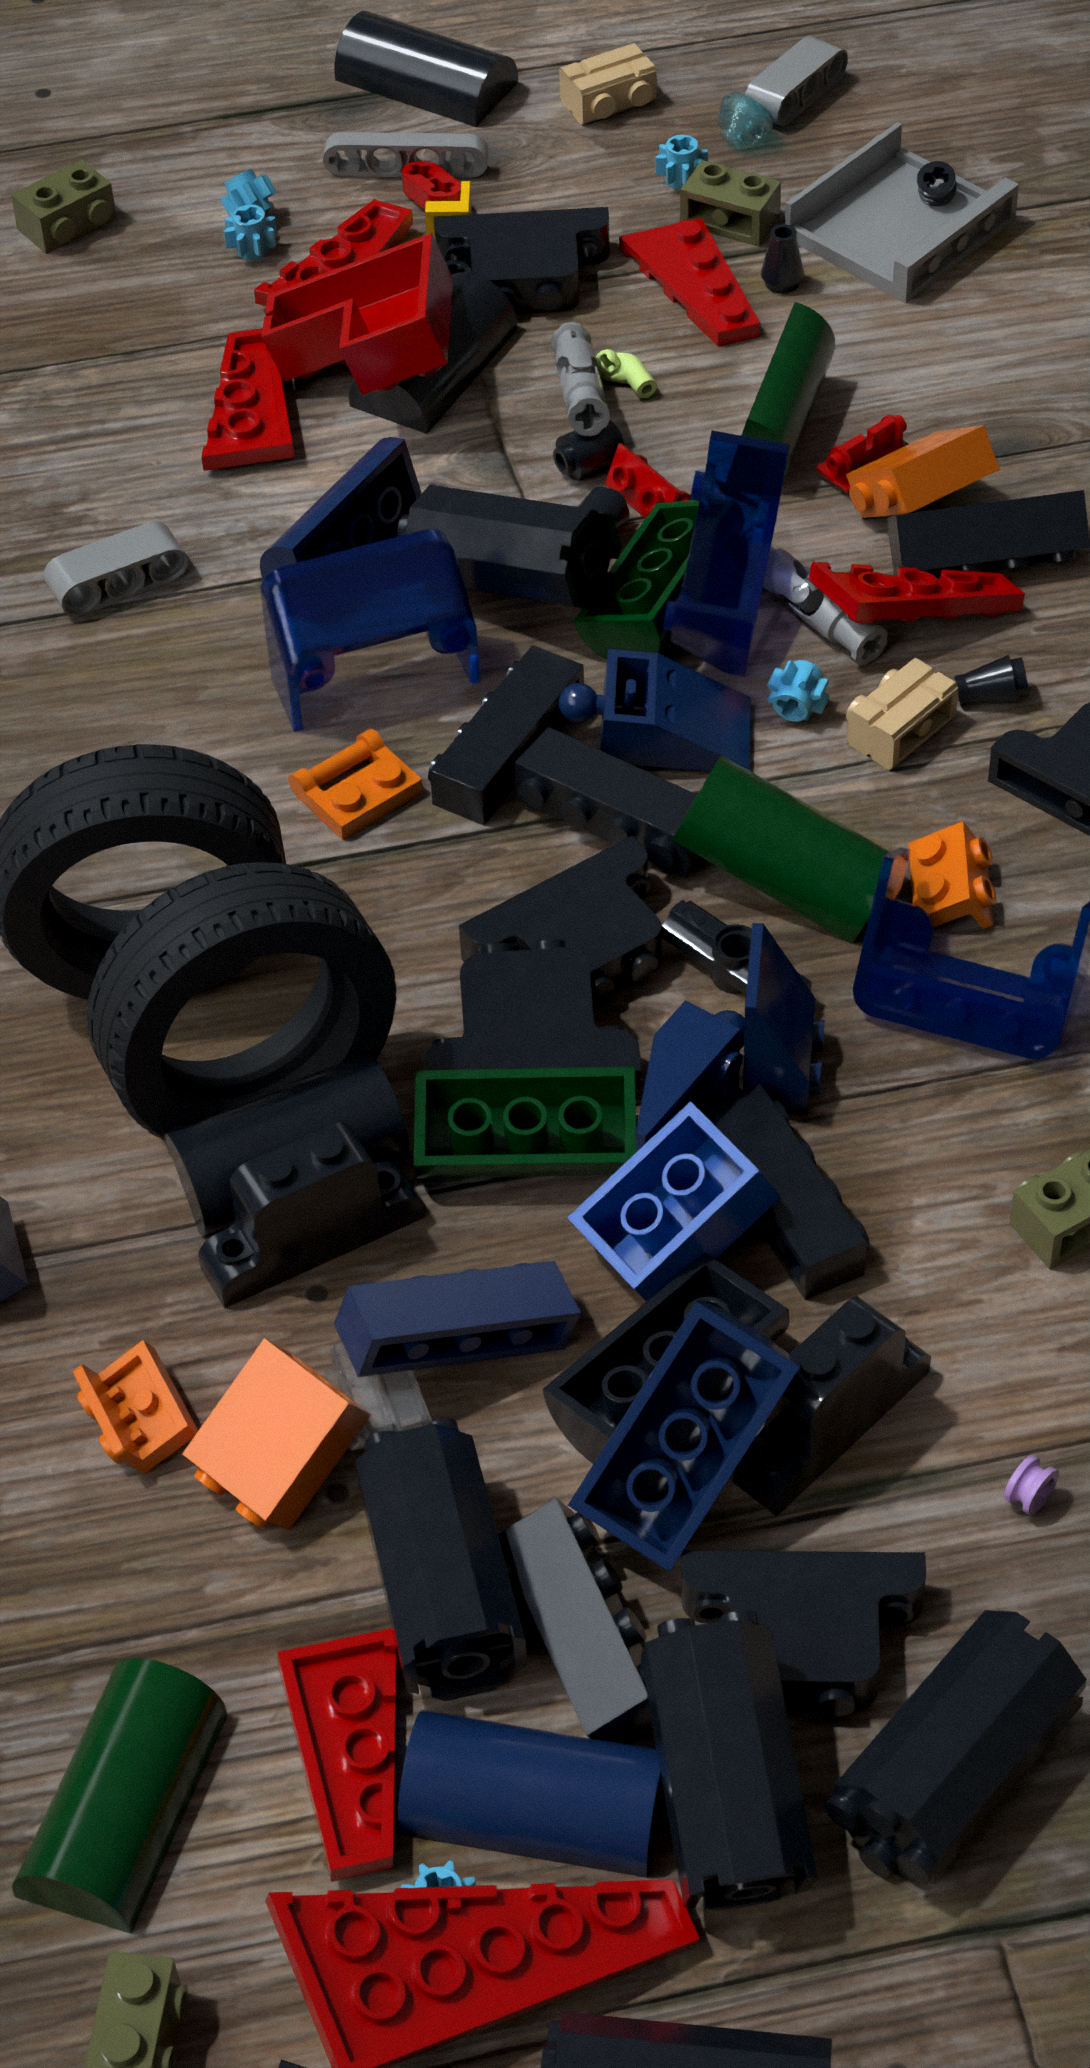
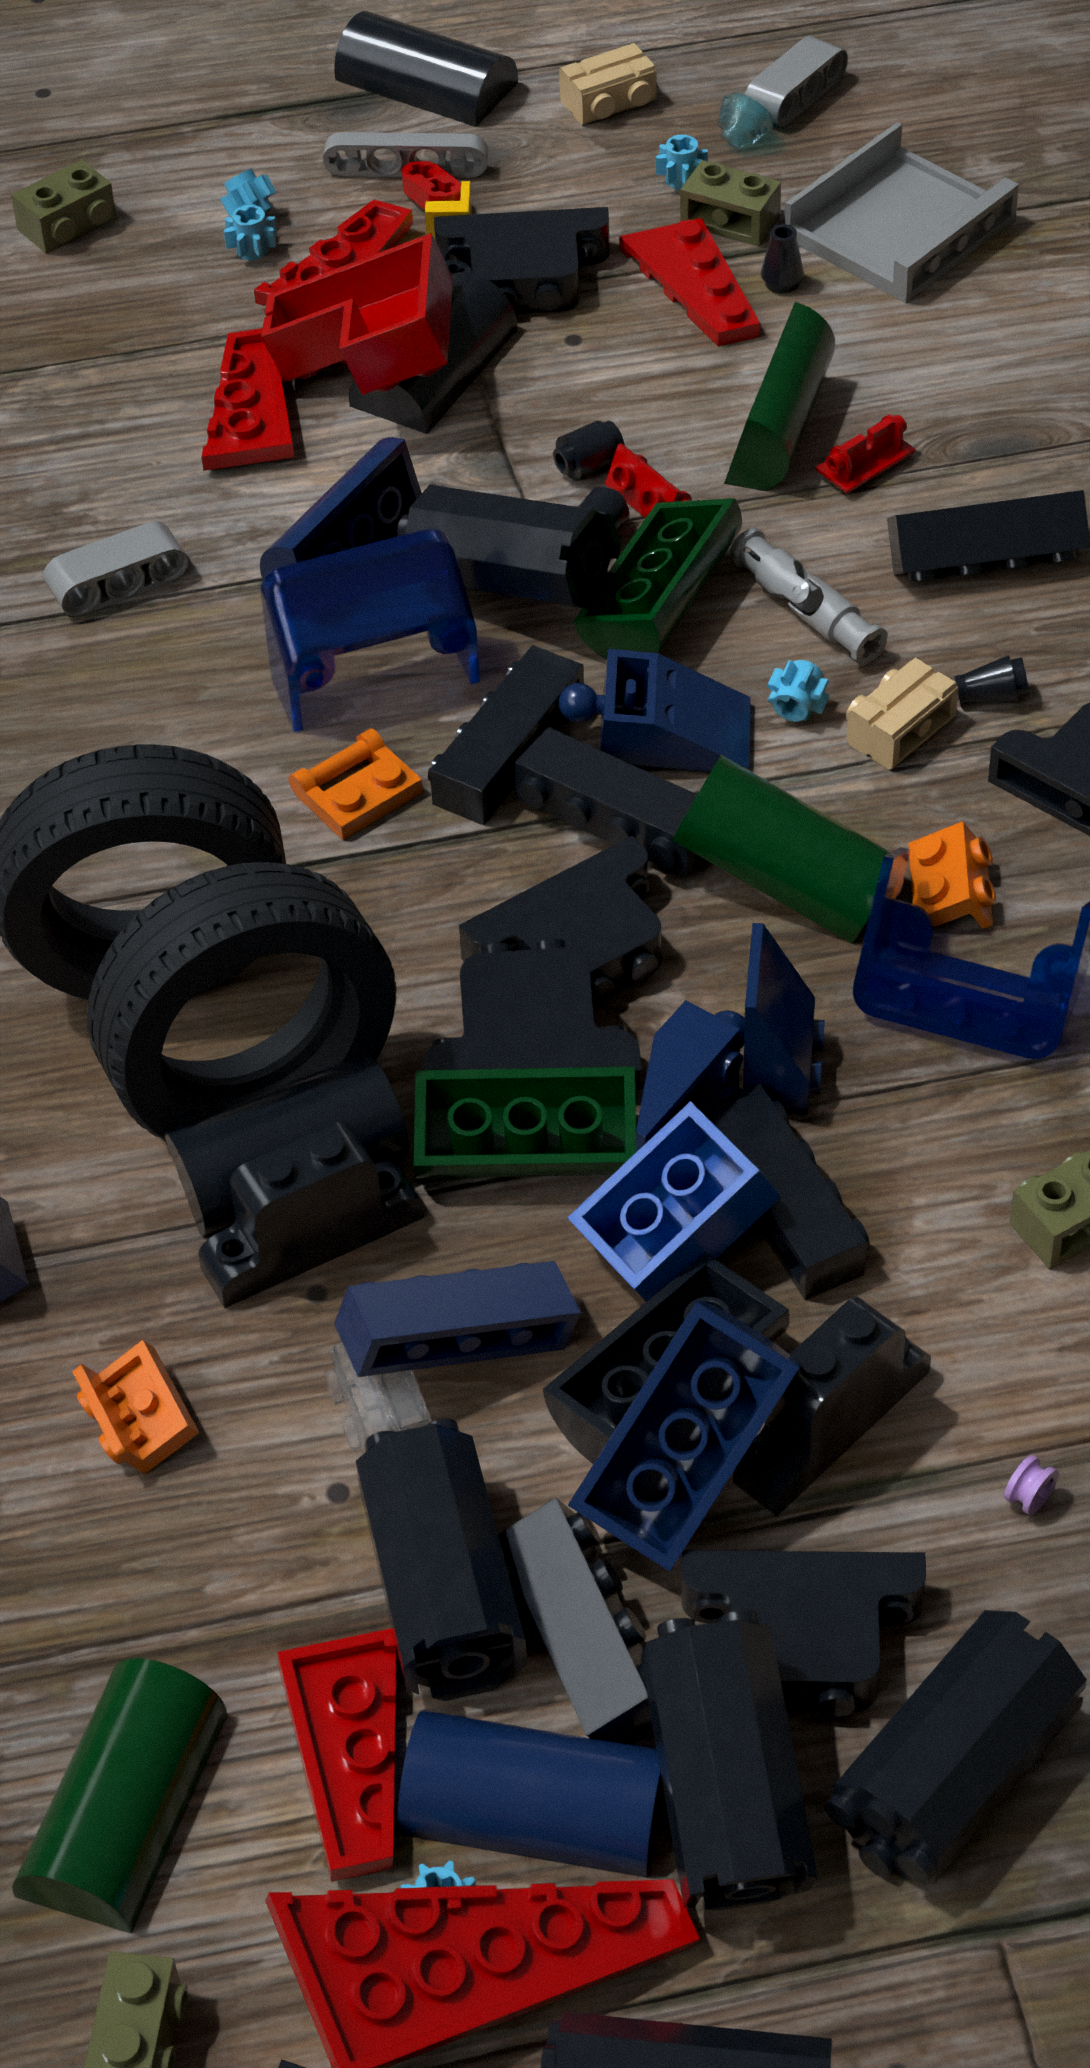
(275, 1436): orange brick -> none
(580, 379): light grey piece -> none
(627, 370): yellowish green arm -> none
(712, 944): black piece -> none
(728, 550): clear blue windscreen -> none
(915, 593): red wing -> none
(922, 472): orange brick -> none
(945, 191): black bush -> none

